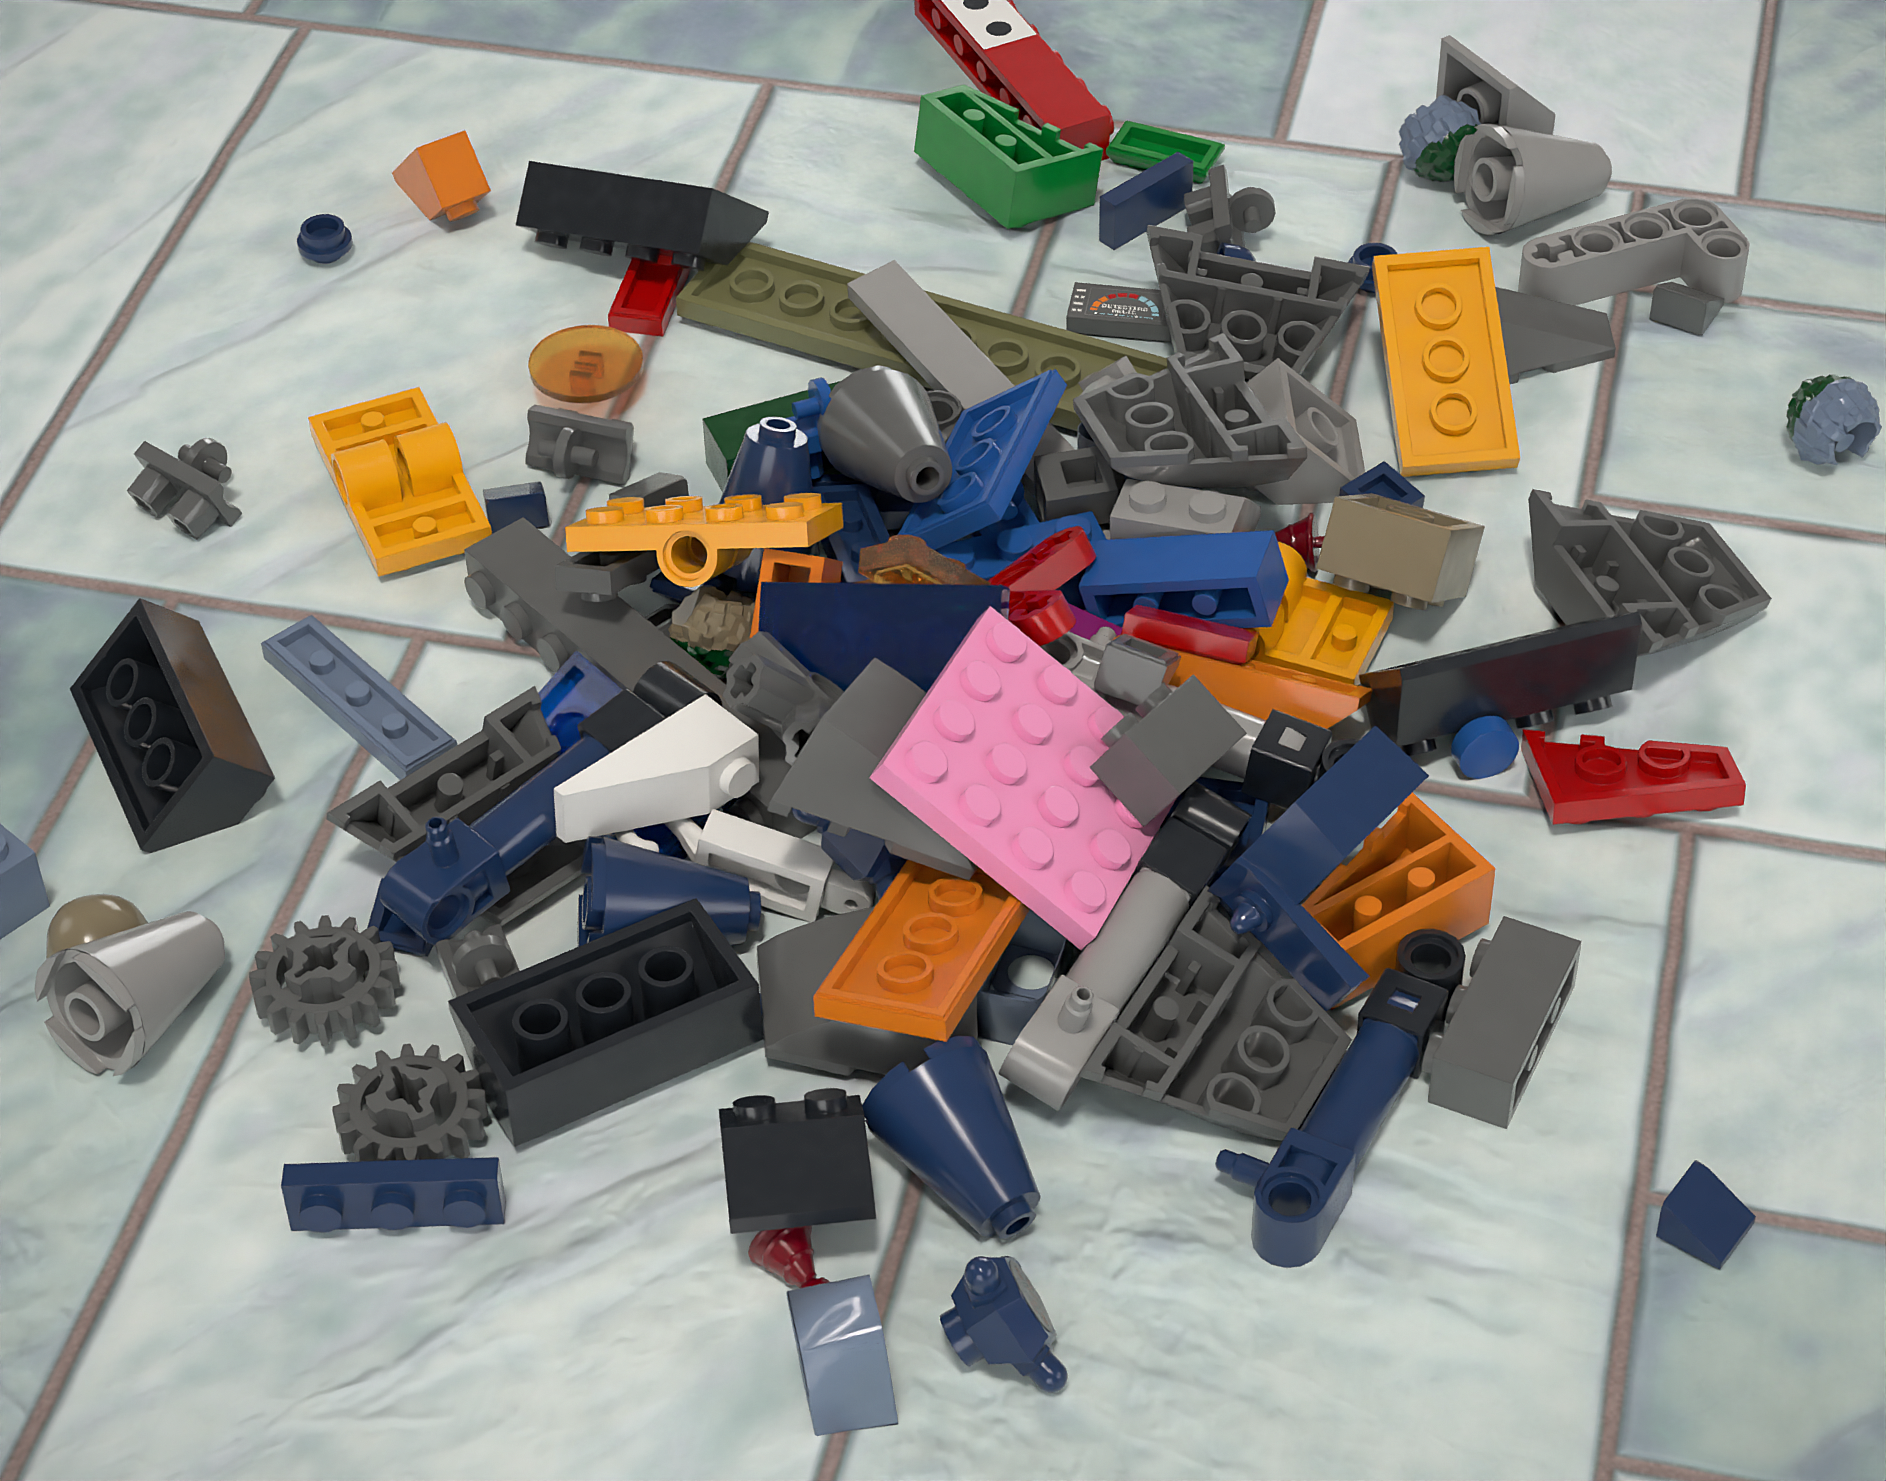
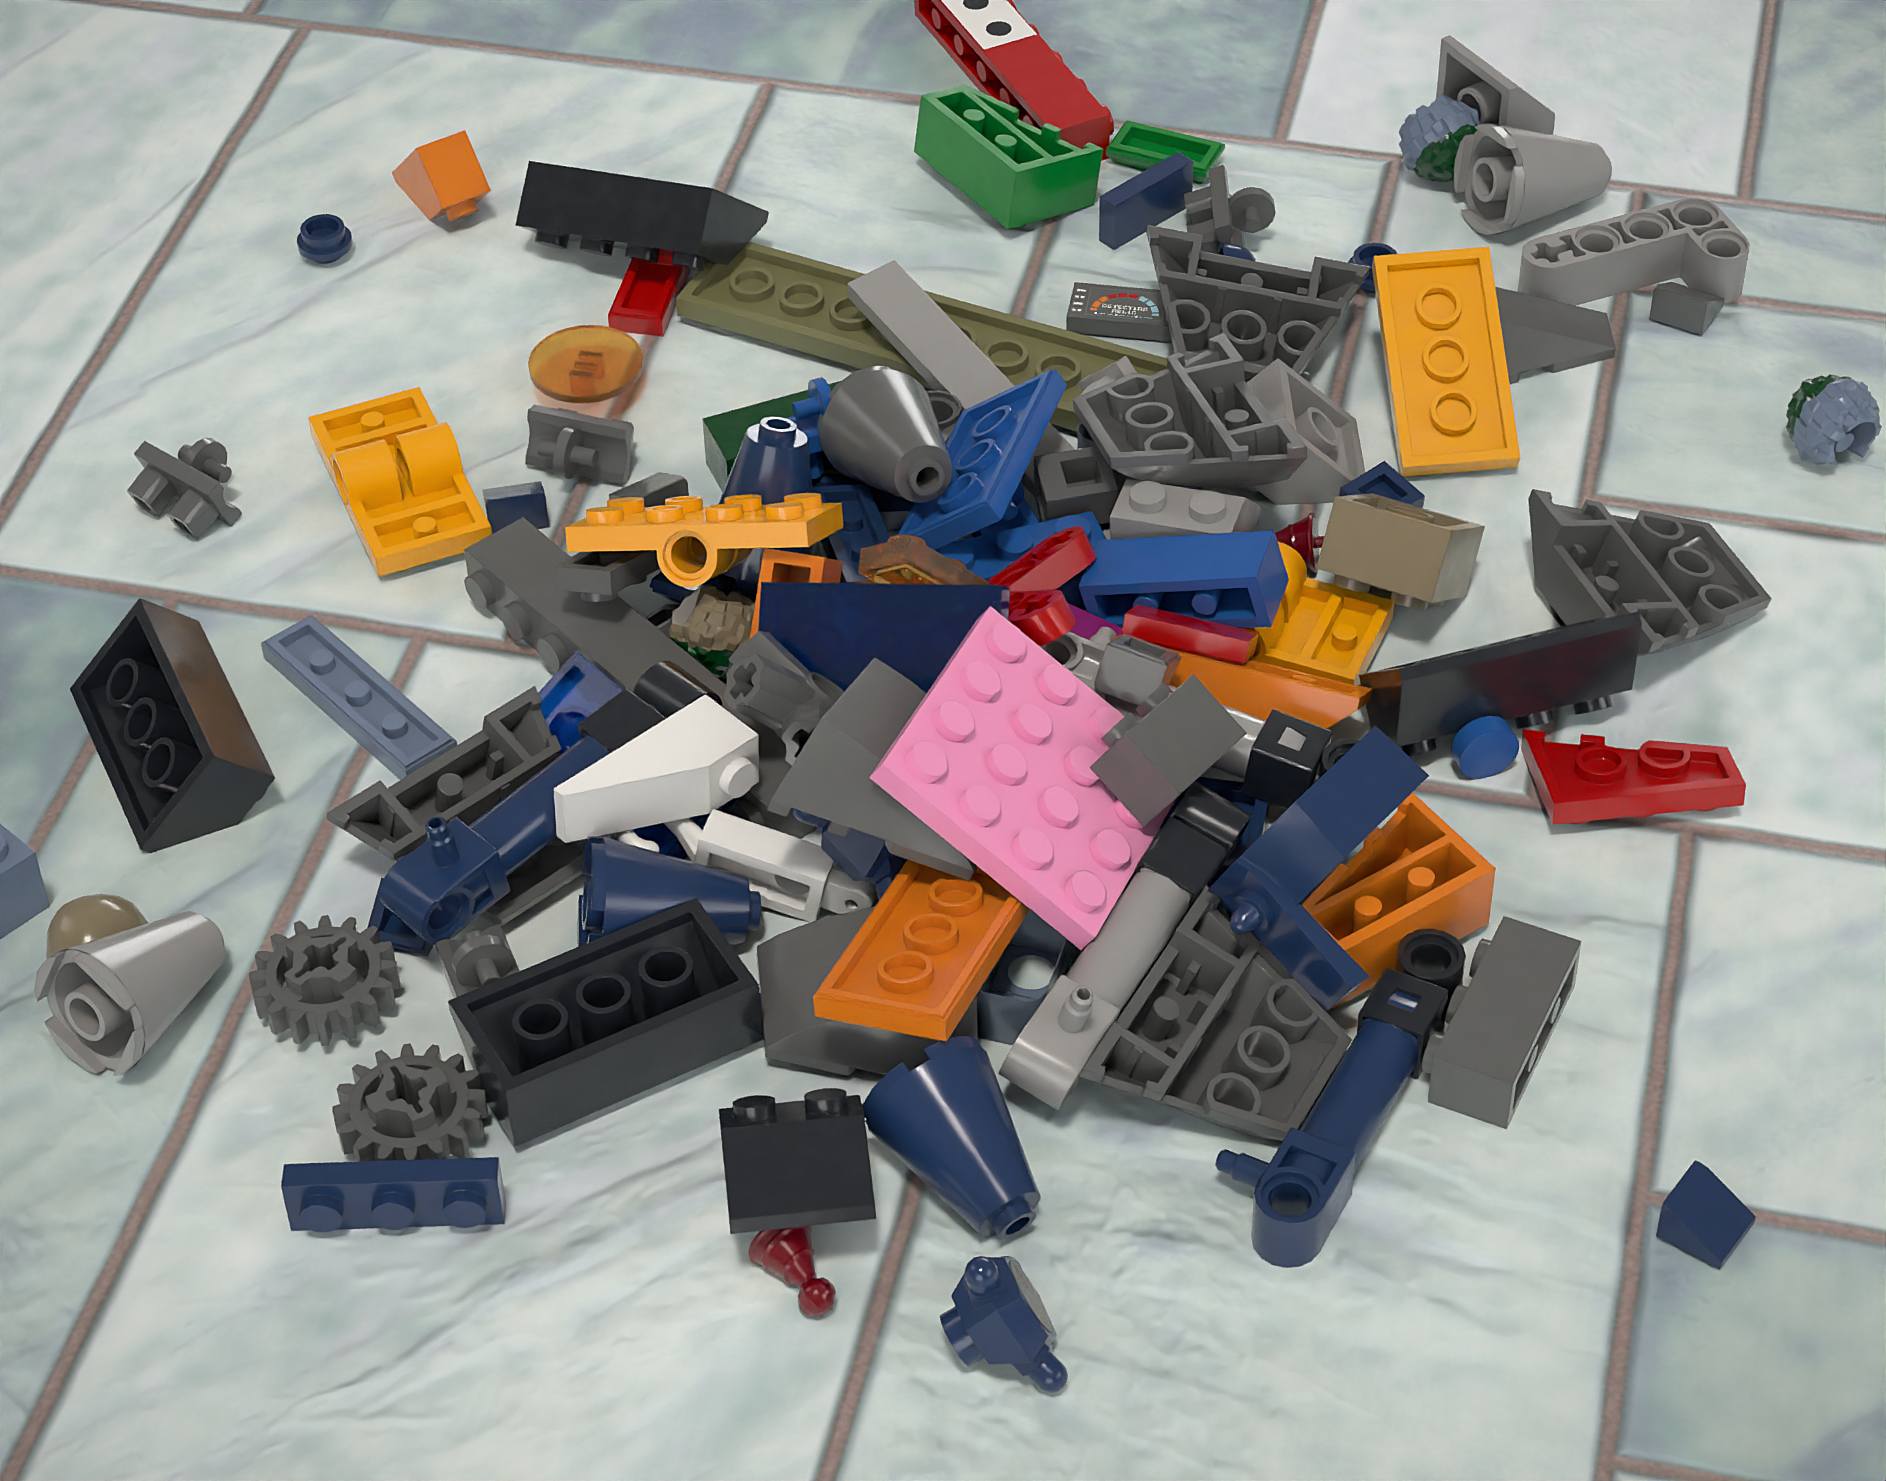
(842, 1356): sand blue piece -> none

